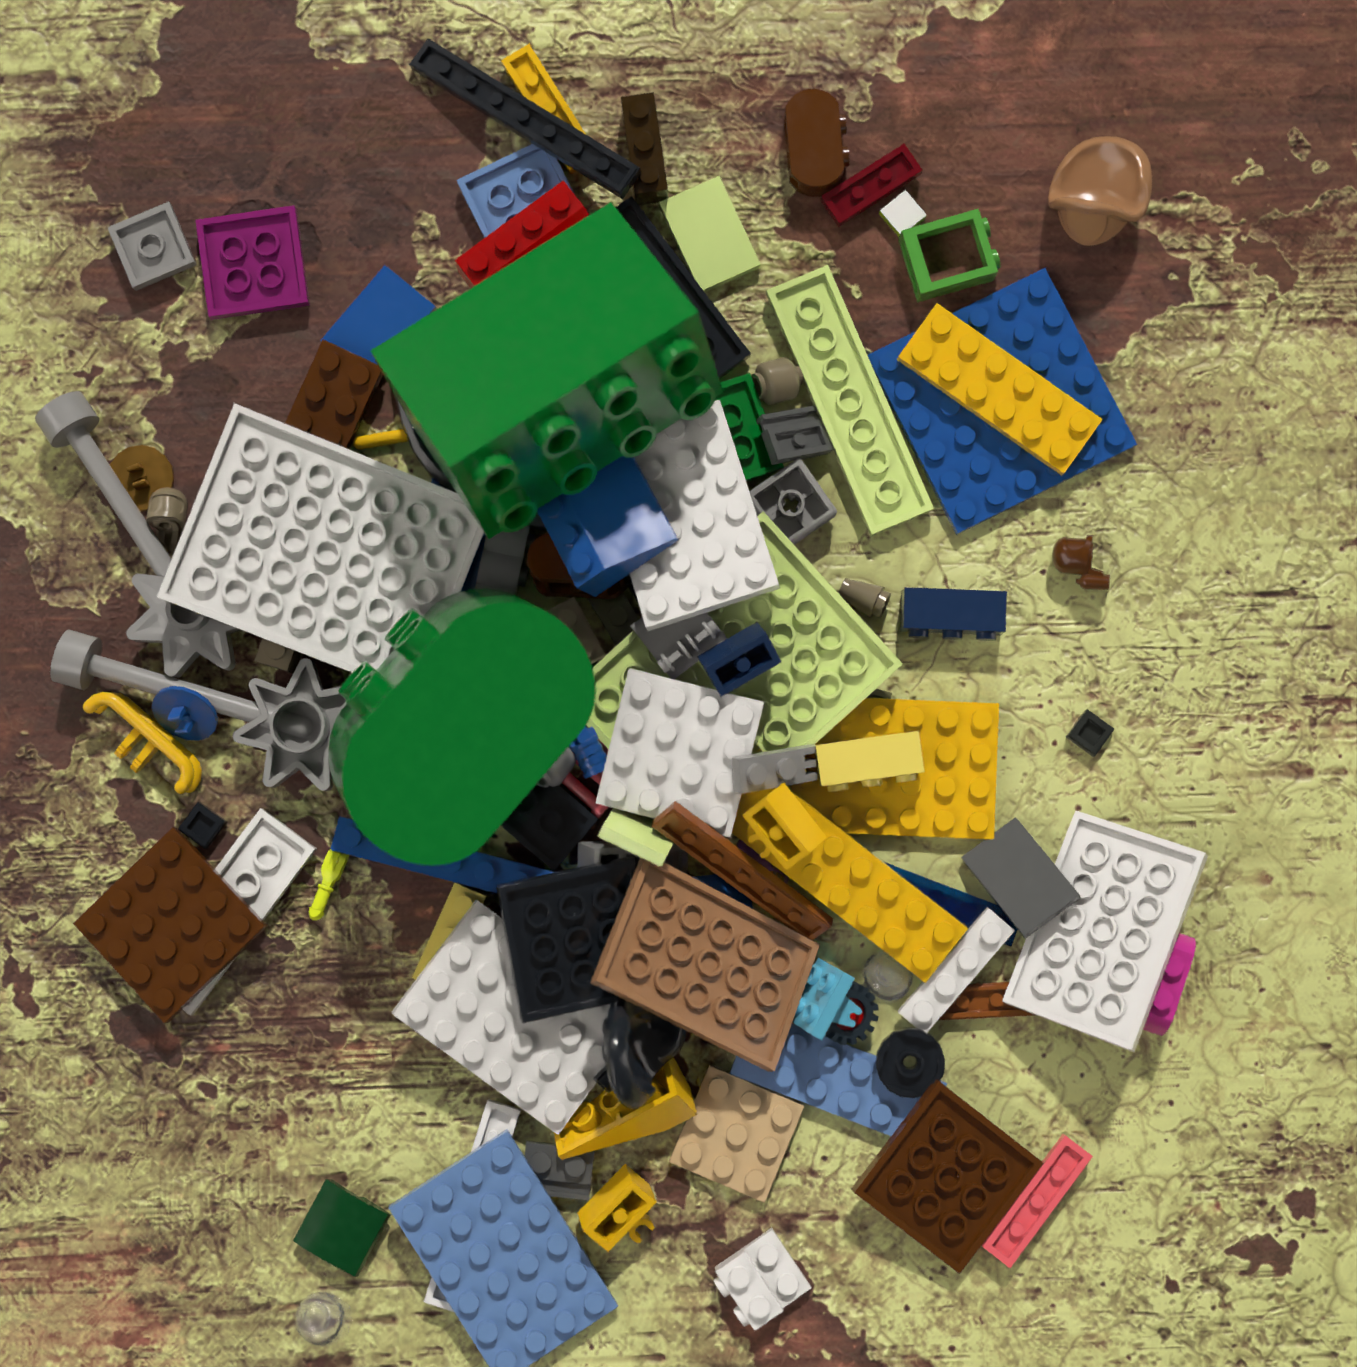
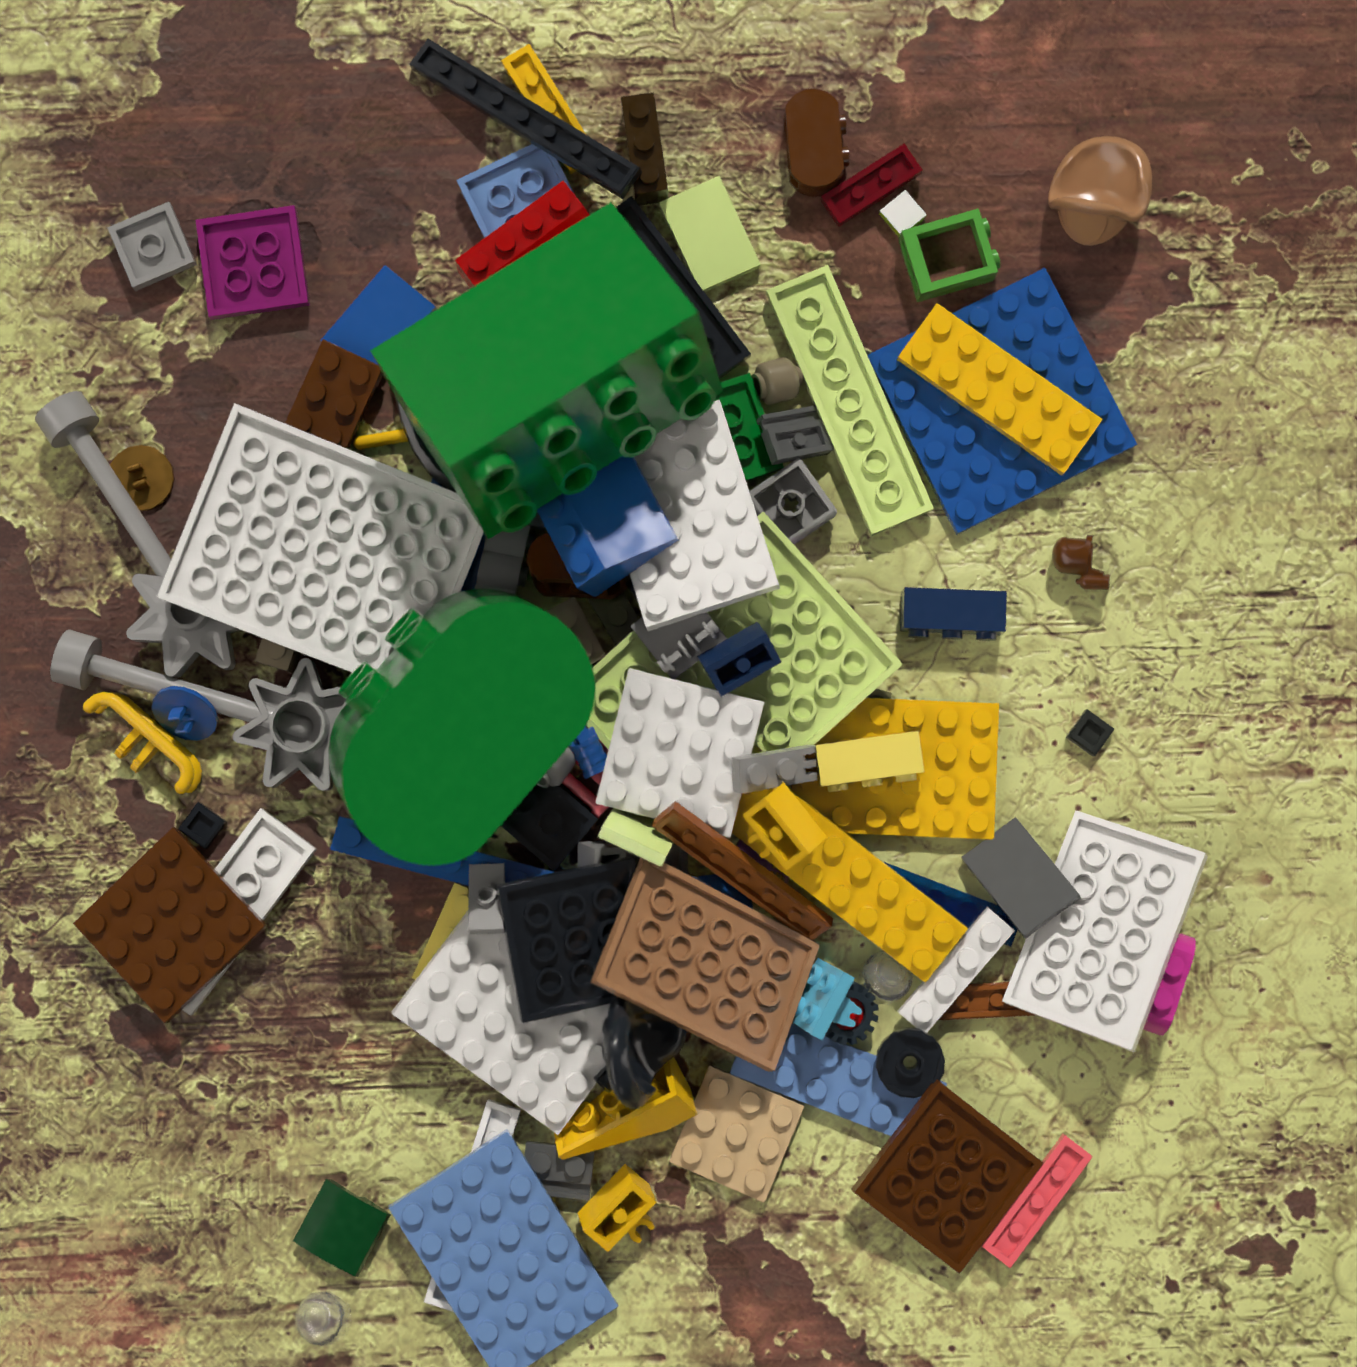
(168, 515): dark tan piece -> none
(331, 872): neon yellow piece -> none
(484, 905): none -> light grey plate
(761, 1279): white plate -> none
(865, 597): dark tan cone -> none

